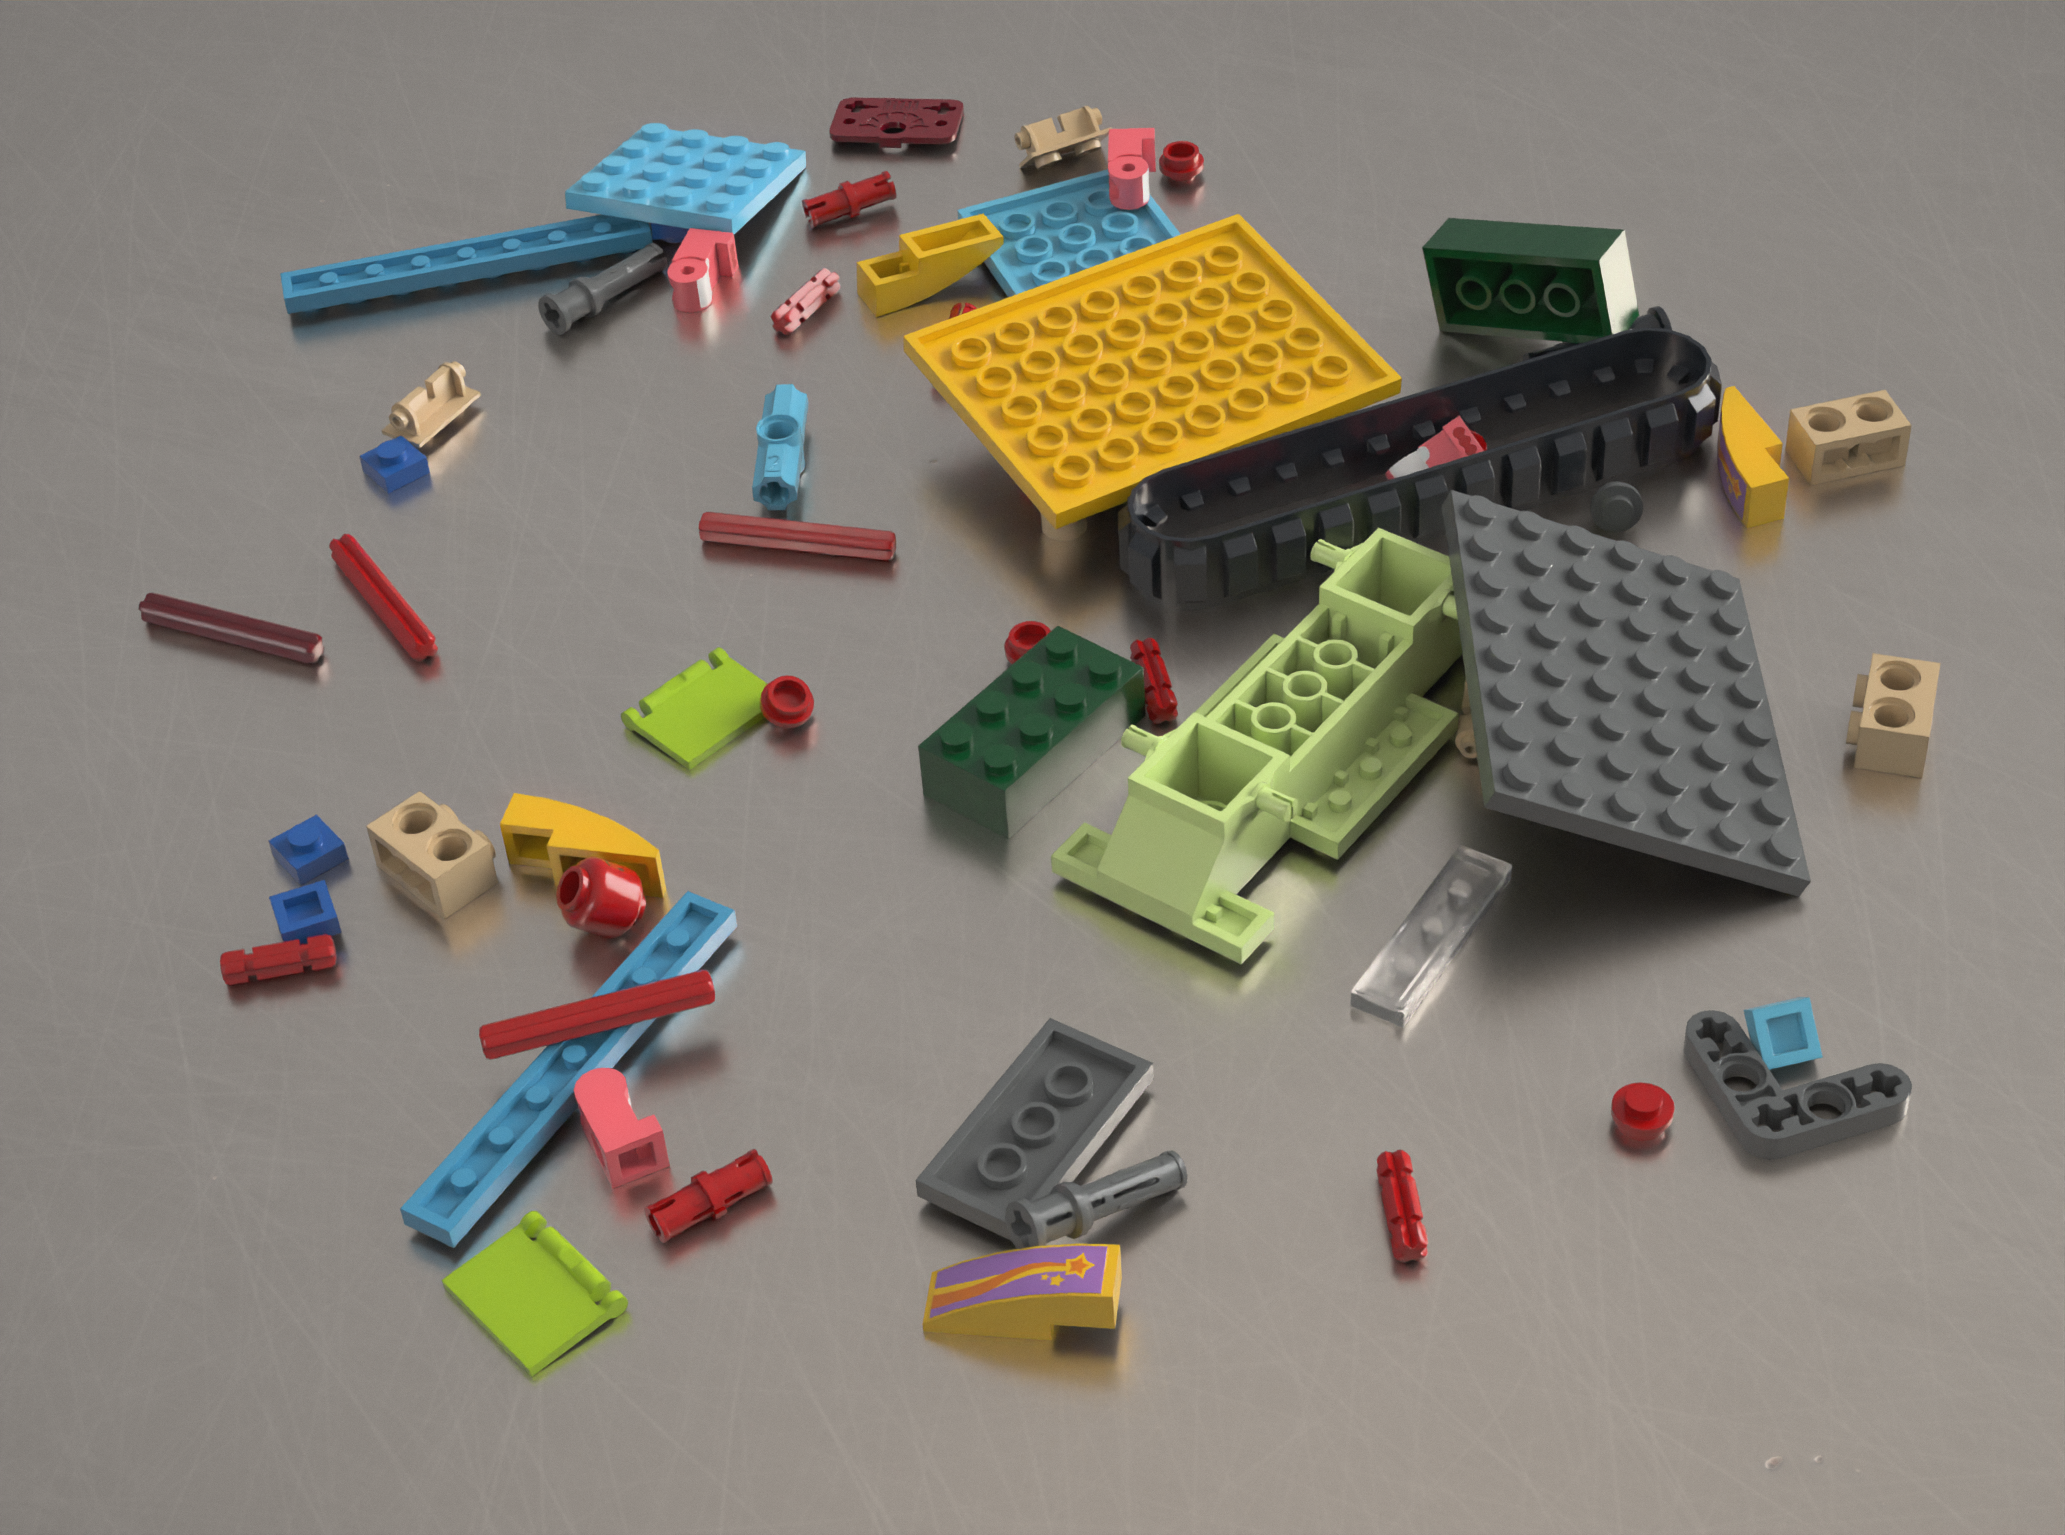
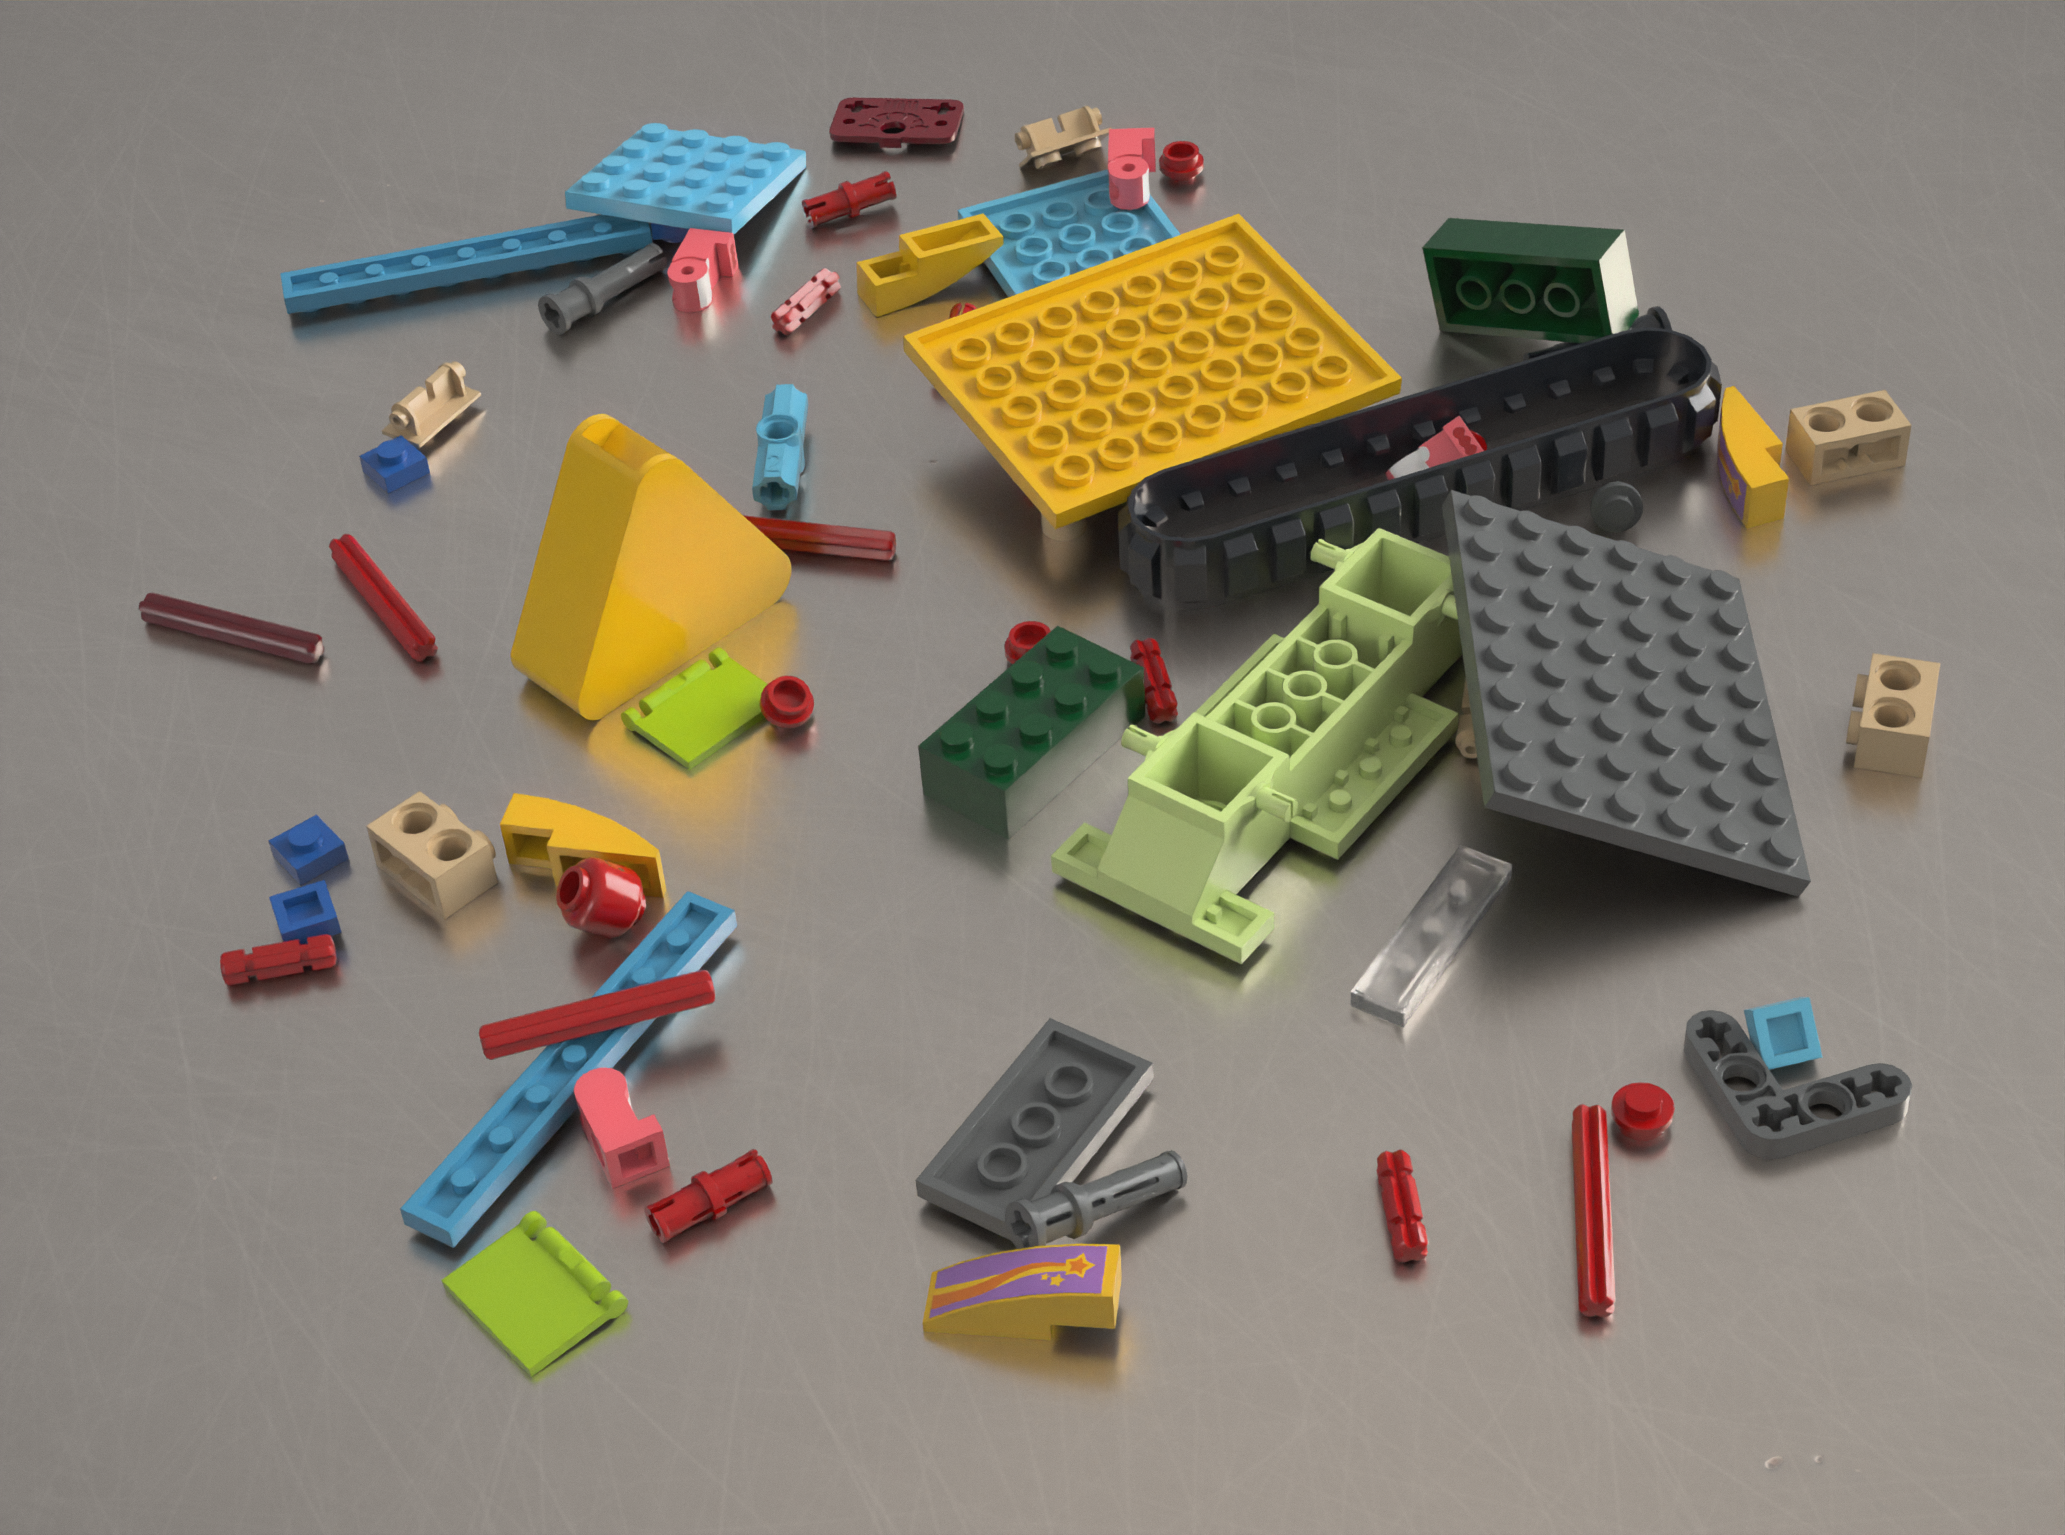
(635, 571): none -> yellow brick
(1593, 1211): none -> red axle

